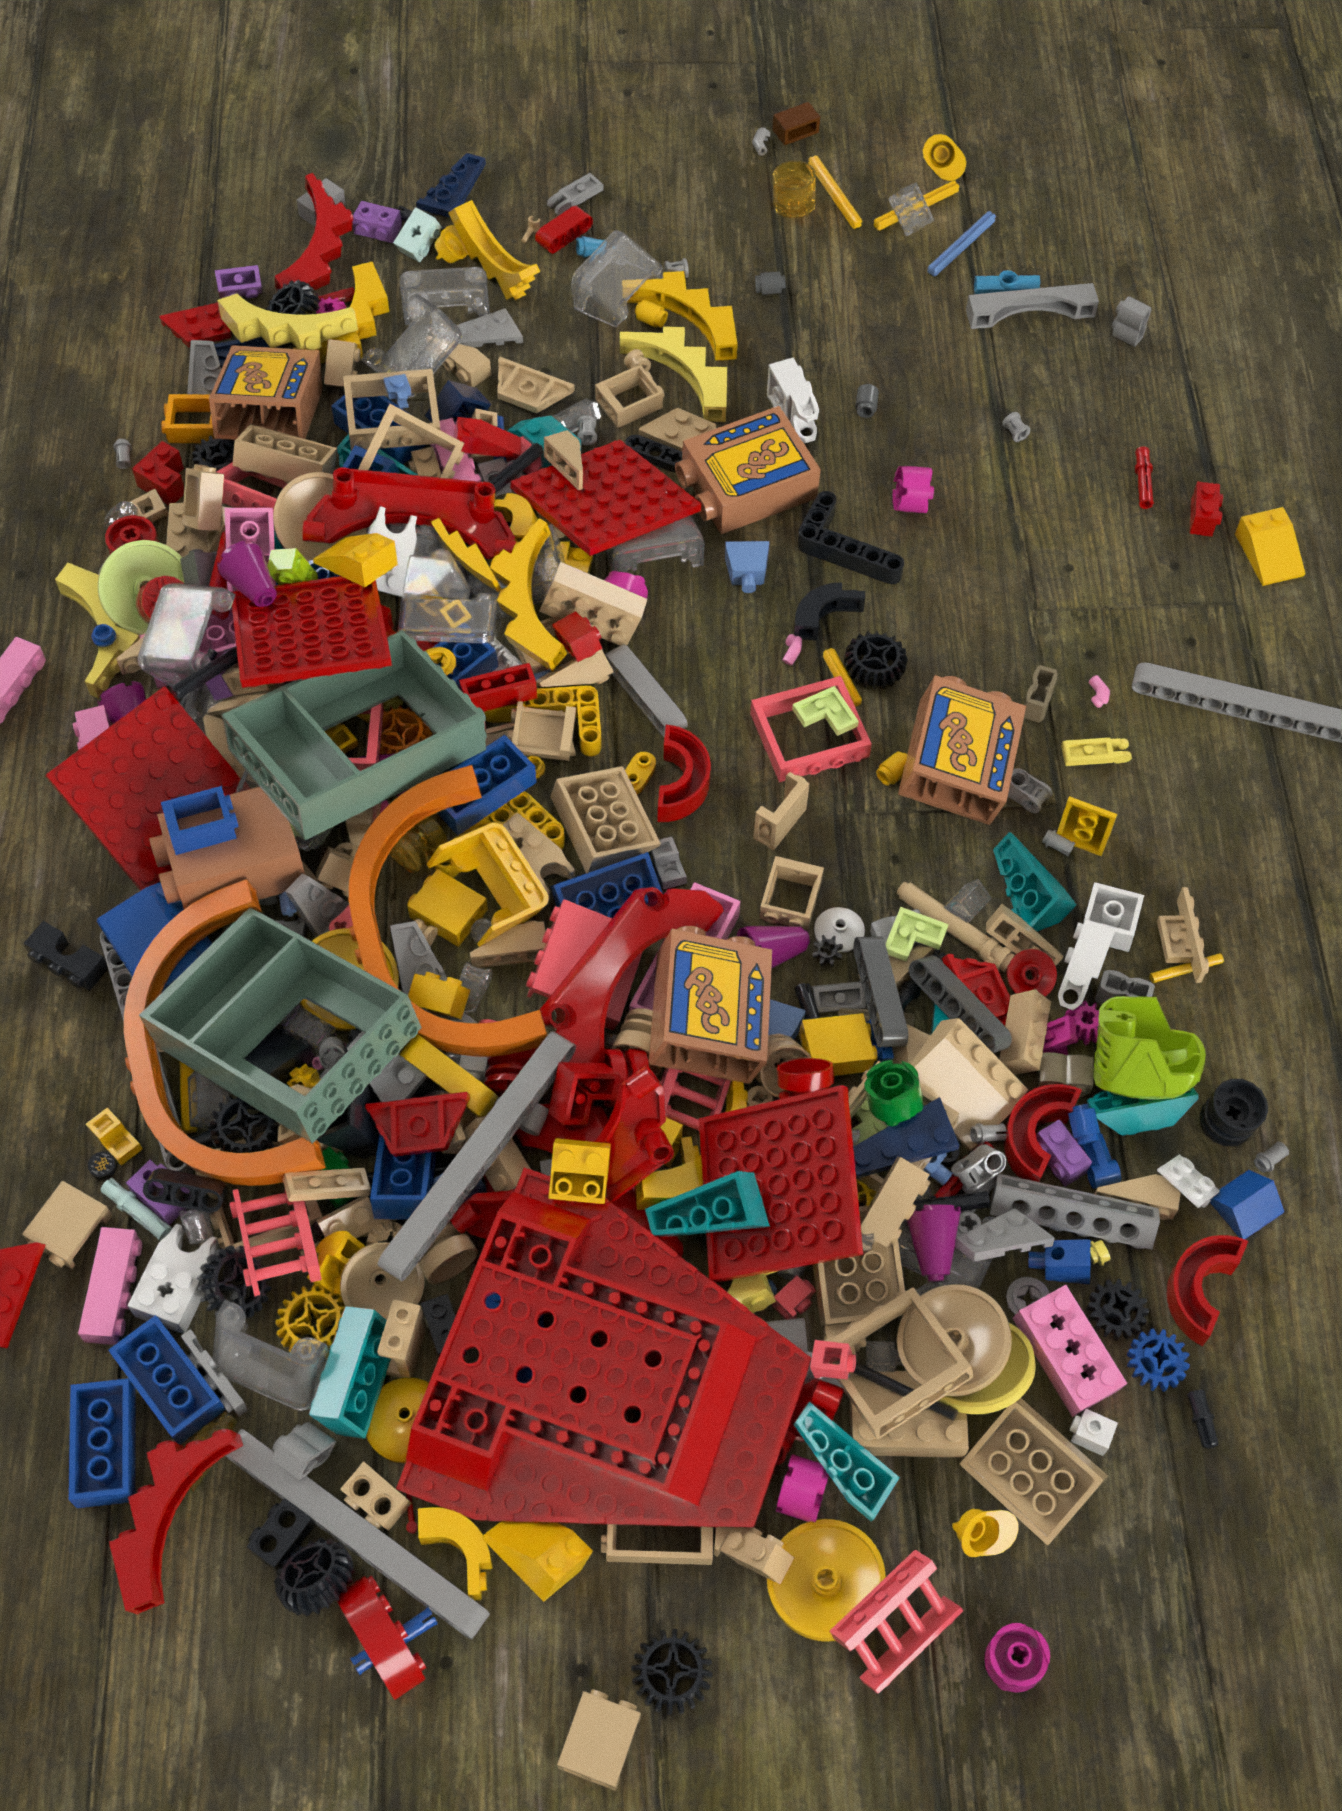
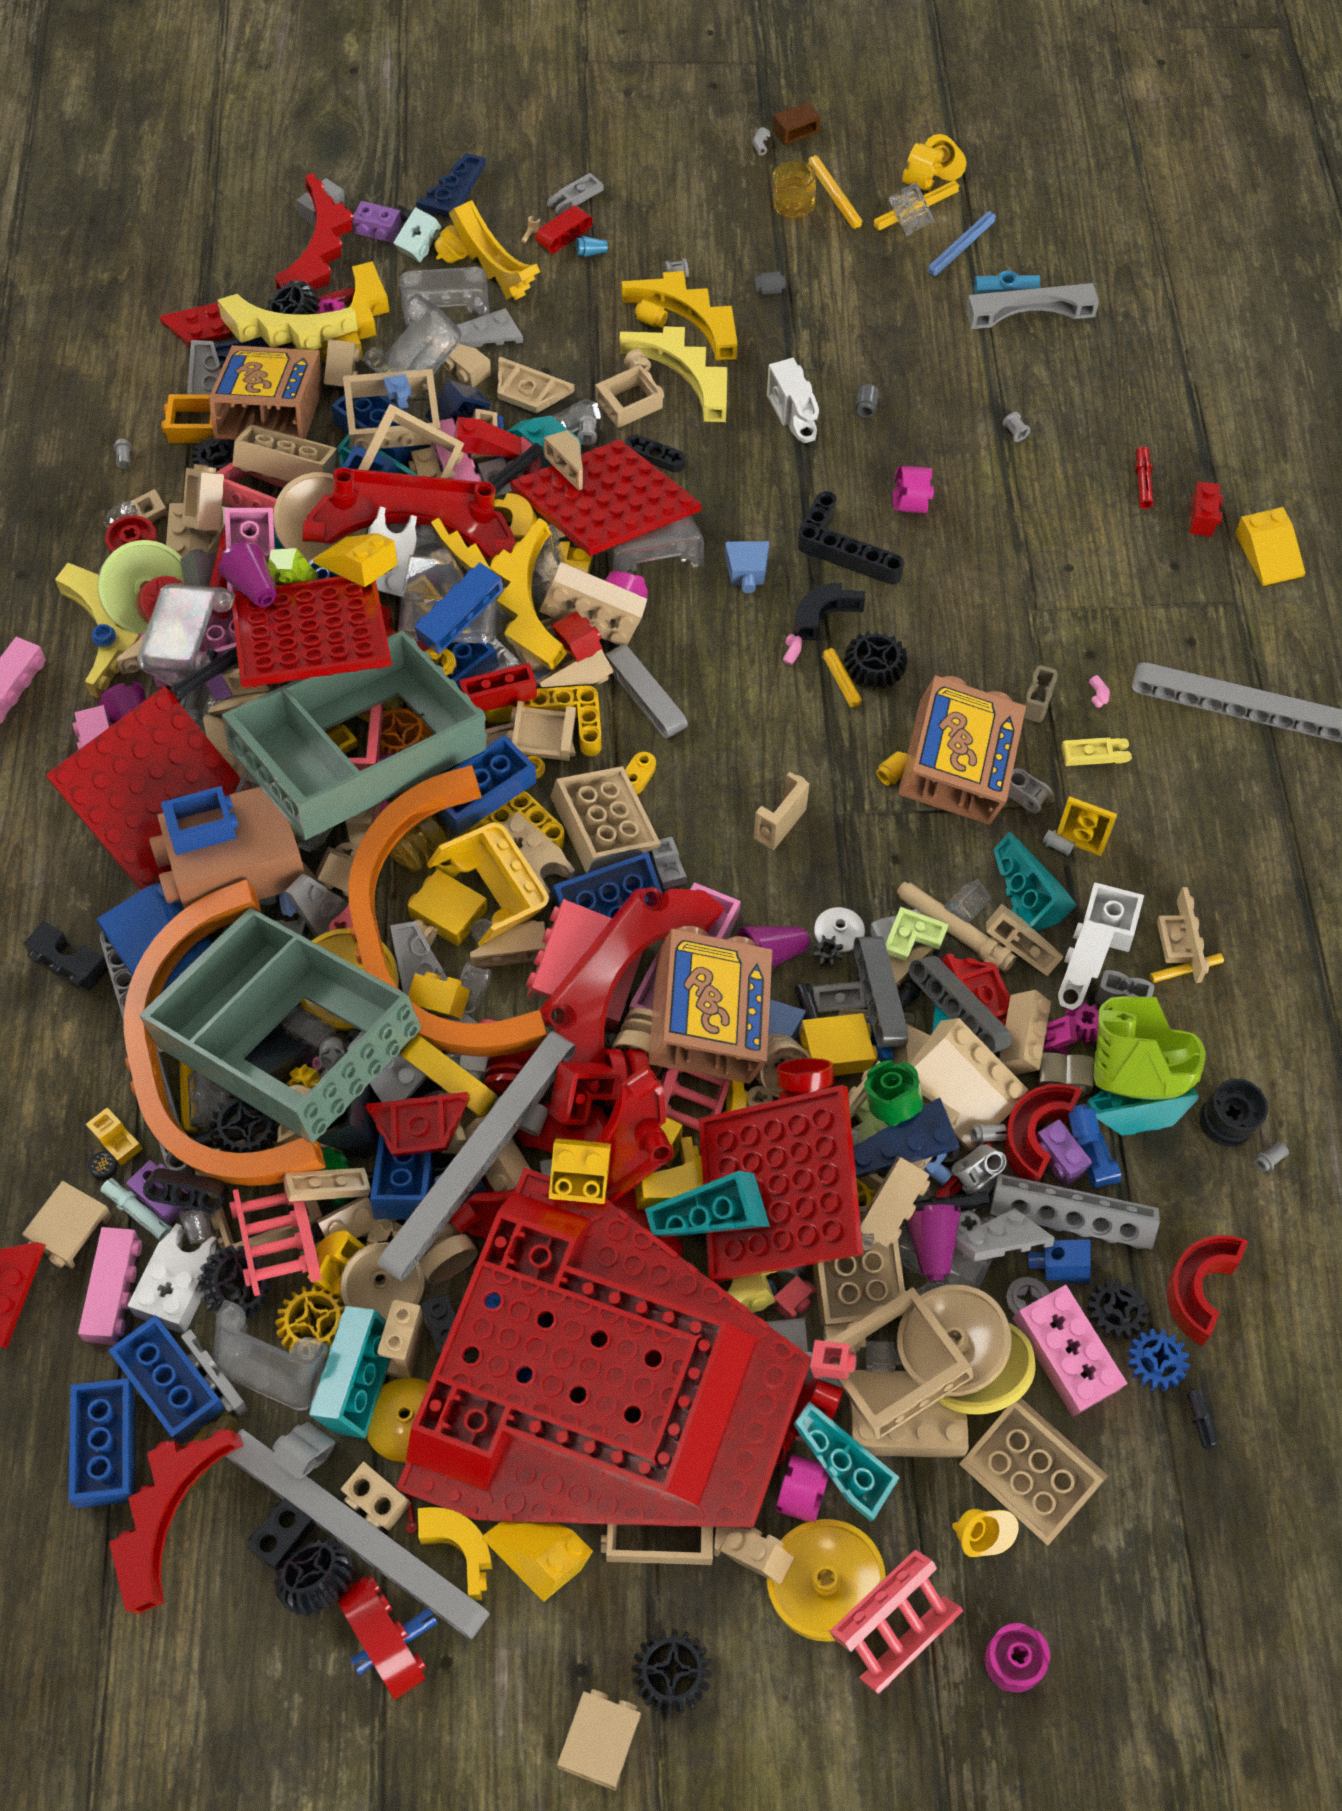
(161, 472): red brick -> none
(240, 281): medium lavender brick -> none
(458, 608): none -> blue brick
(612, 277): clear windscreen -> none
(675, 427): tan wing -> none
(691, 789): red brick -> none
(748, 470): nougat brick -> none
(794, 872): tan window -> none
(814, 763): coral window -> none
(827, 705): yellowish green plate -> none
(901, 1389): black bar -> none
(922, 166): none -> yellow brick
(1042, 968): red dish -> none
(1093, 1431): white brick -> none
(1099, 1253): light yellow plate -> none
(1131, 321): light grey brick -> none
(1148, 1191): tan slope -> none
(1189, 1181): white hinge -> none
(1248, 1203): blue slope -> none

